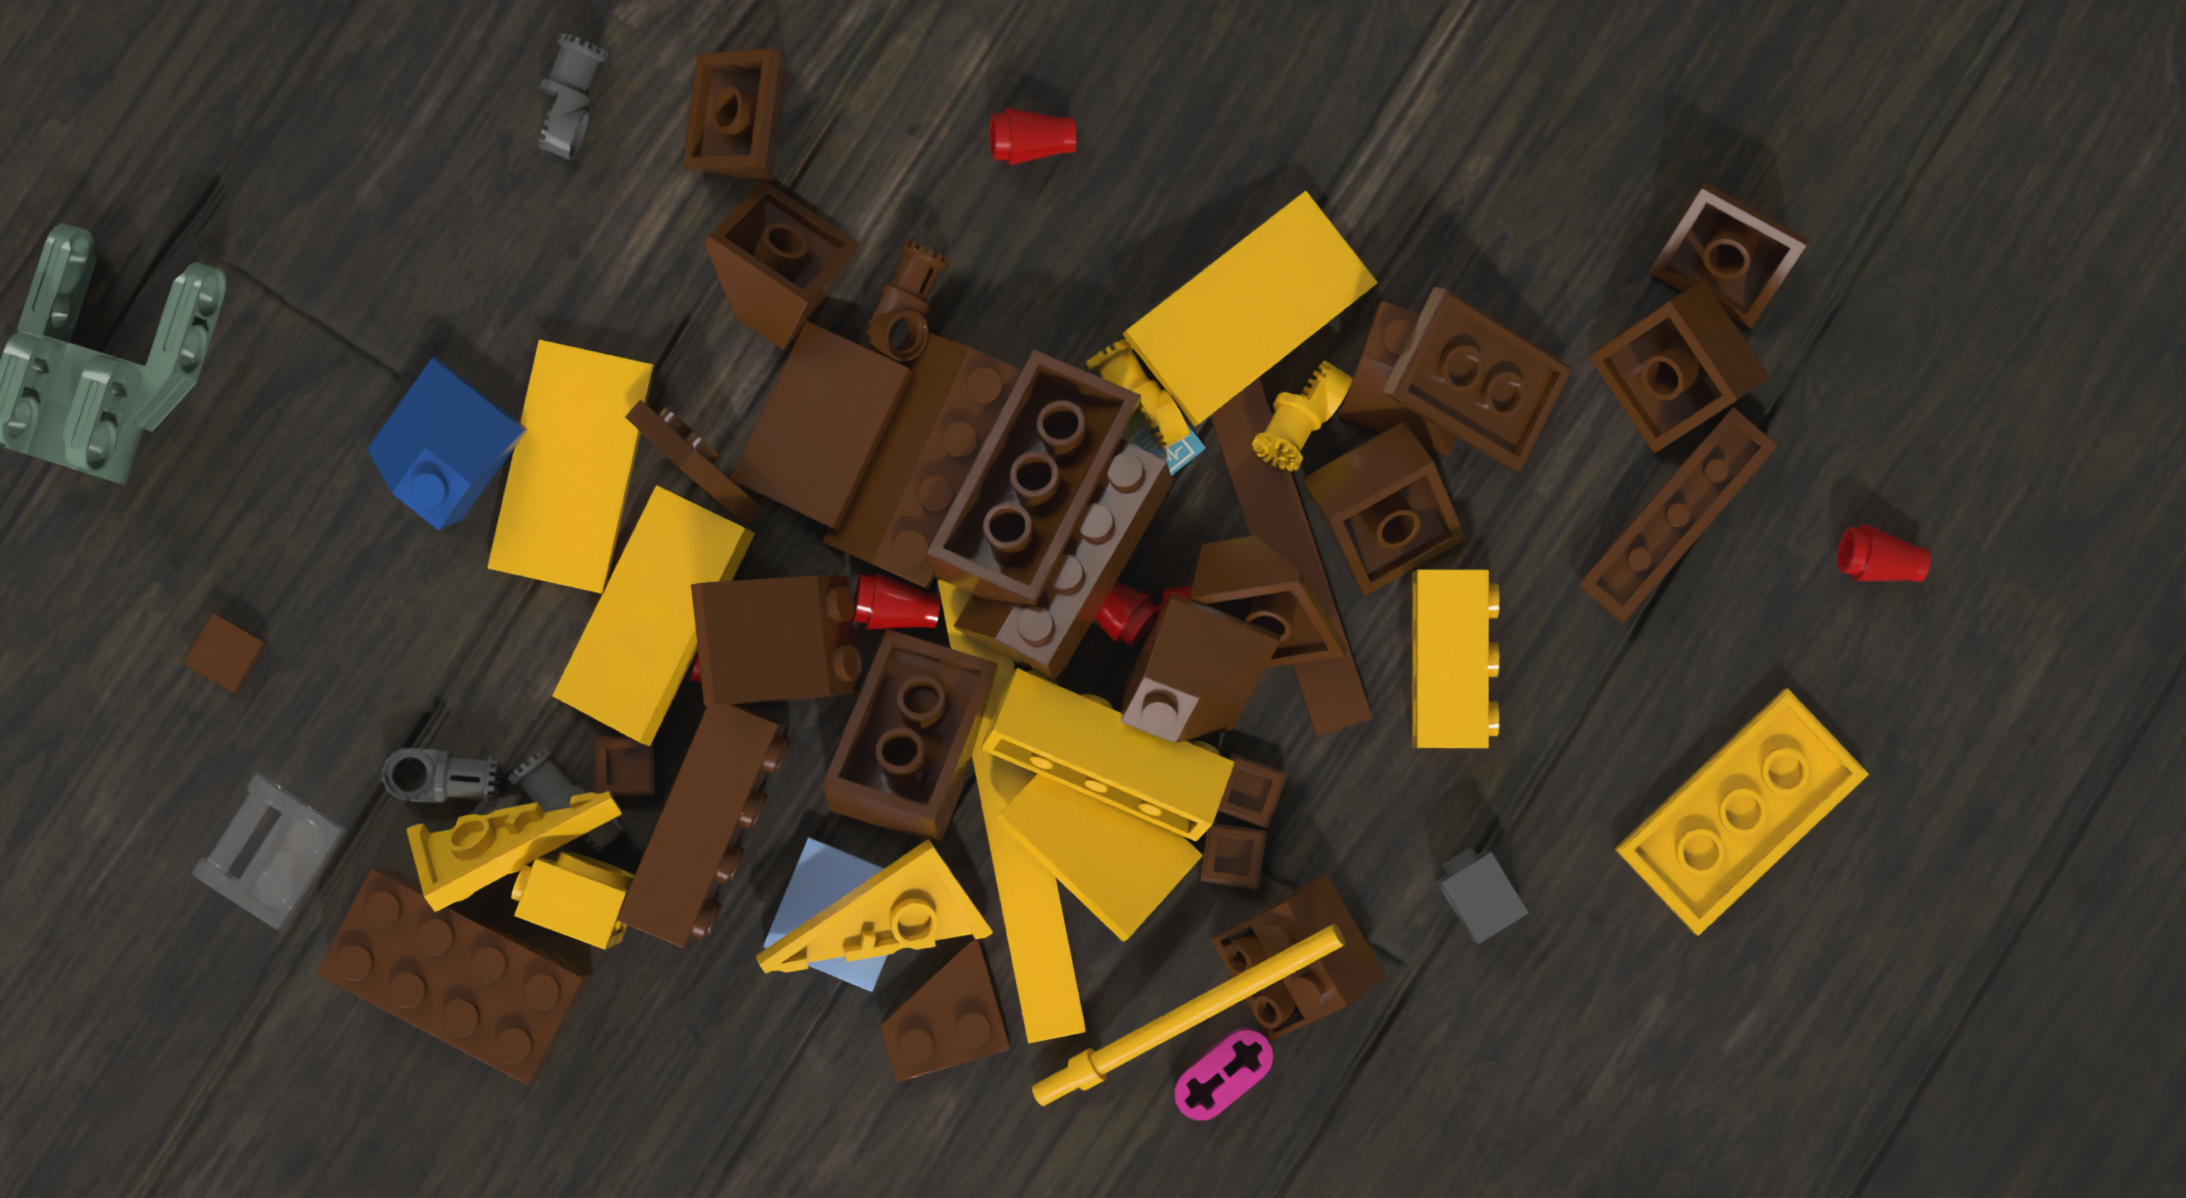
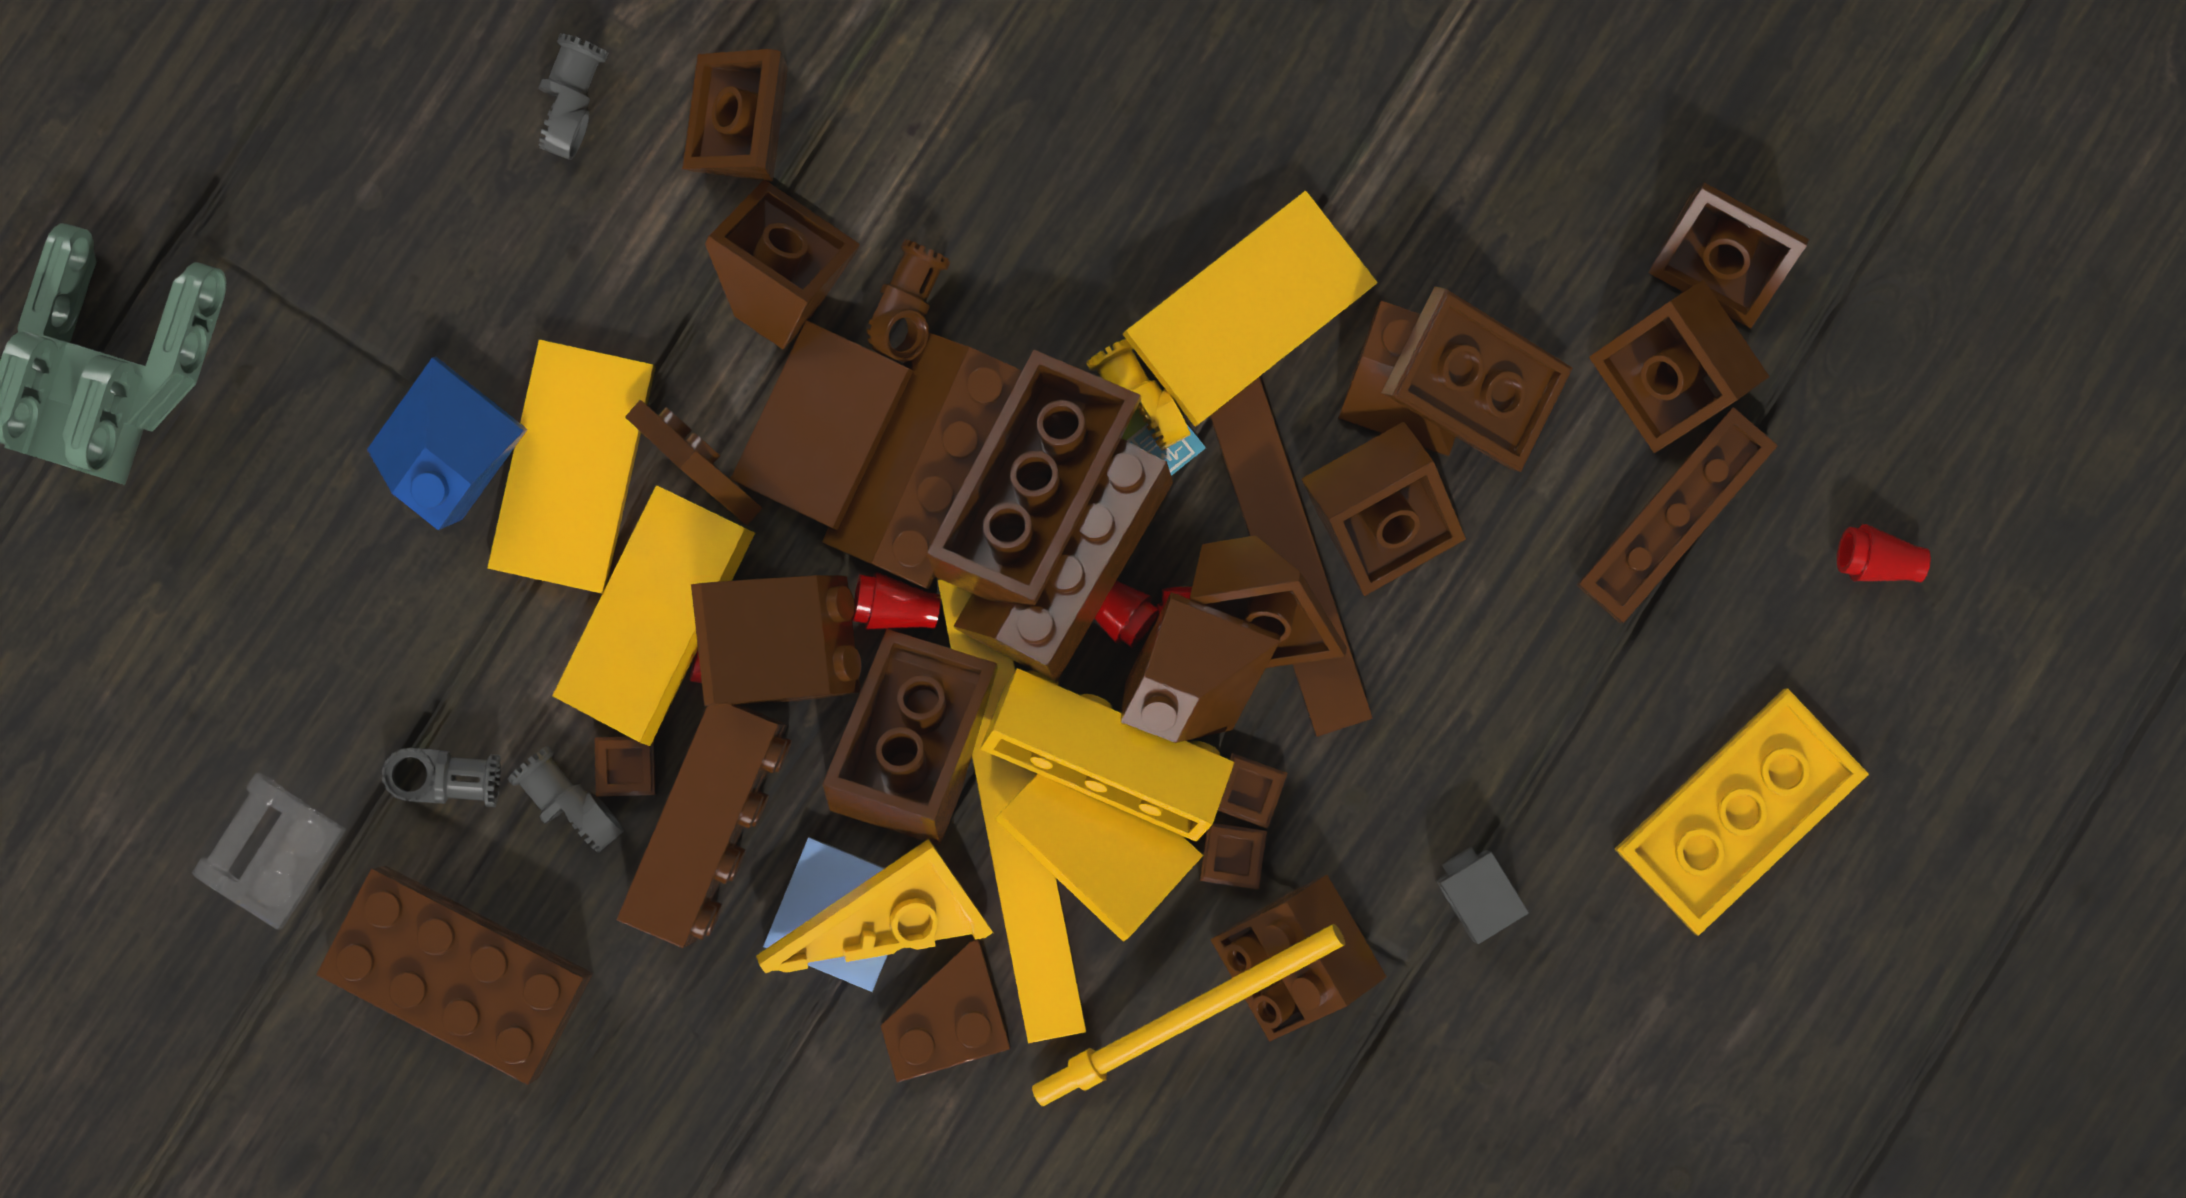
(225, 653): reddish brown tile -> none
(497, 844): yellow wing -> none
(574, 897): yellow brick -> none
(1028, 136): red cone -> none
(1233, 1084): dark pink beam -> none
(1300, 415): yellow connector -> none
(1453, 659): yellow brick -> none

